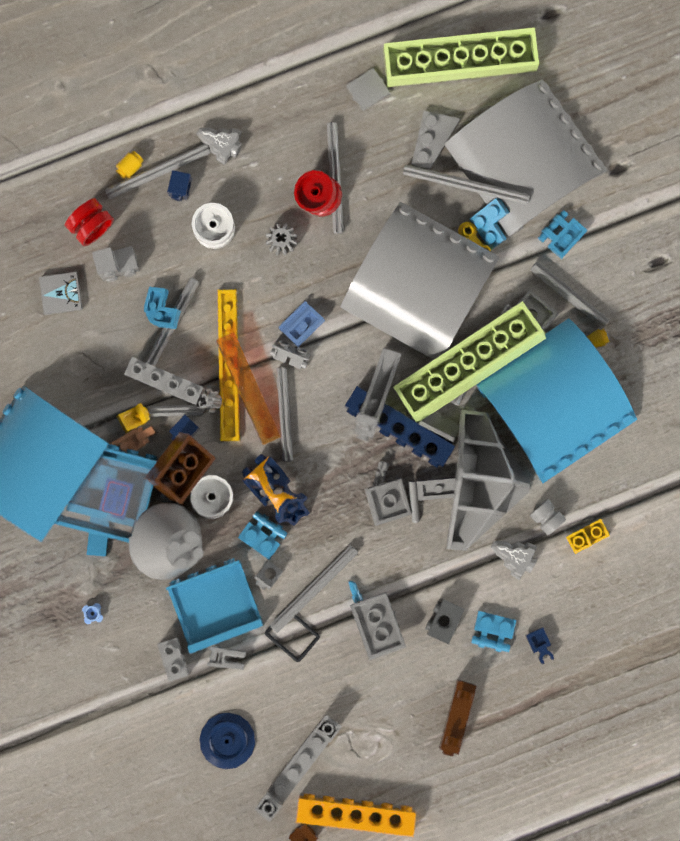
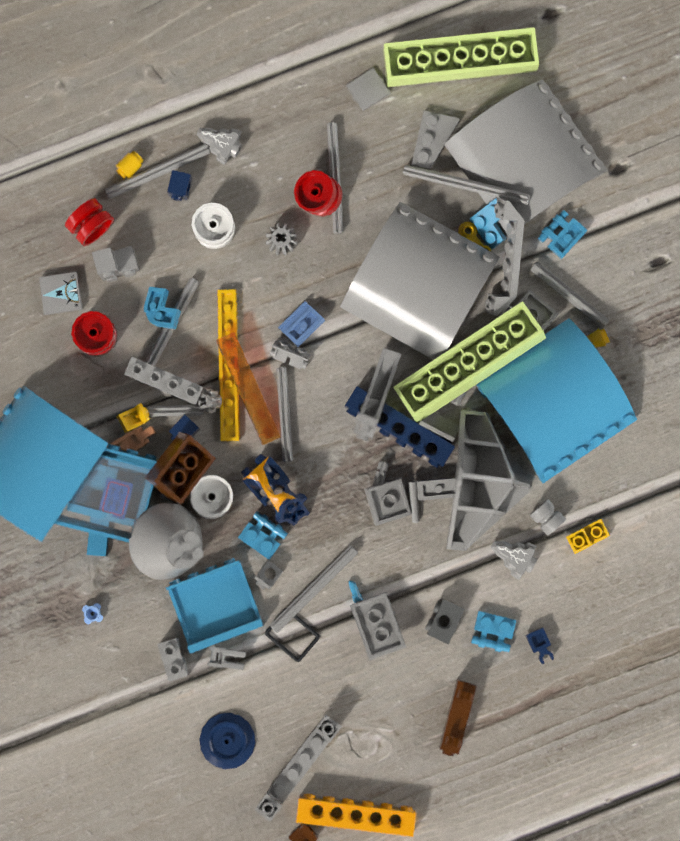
(102, 341): none -> red wheel
(499, 301): none -> light grey slope

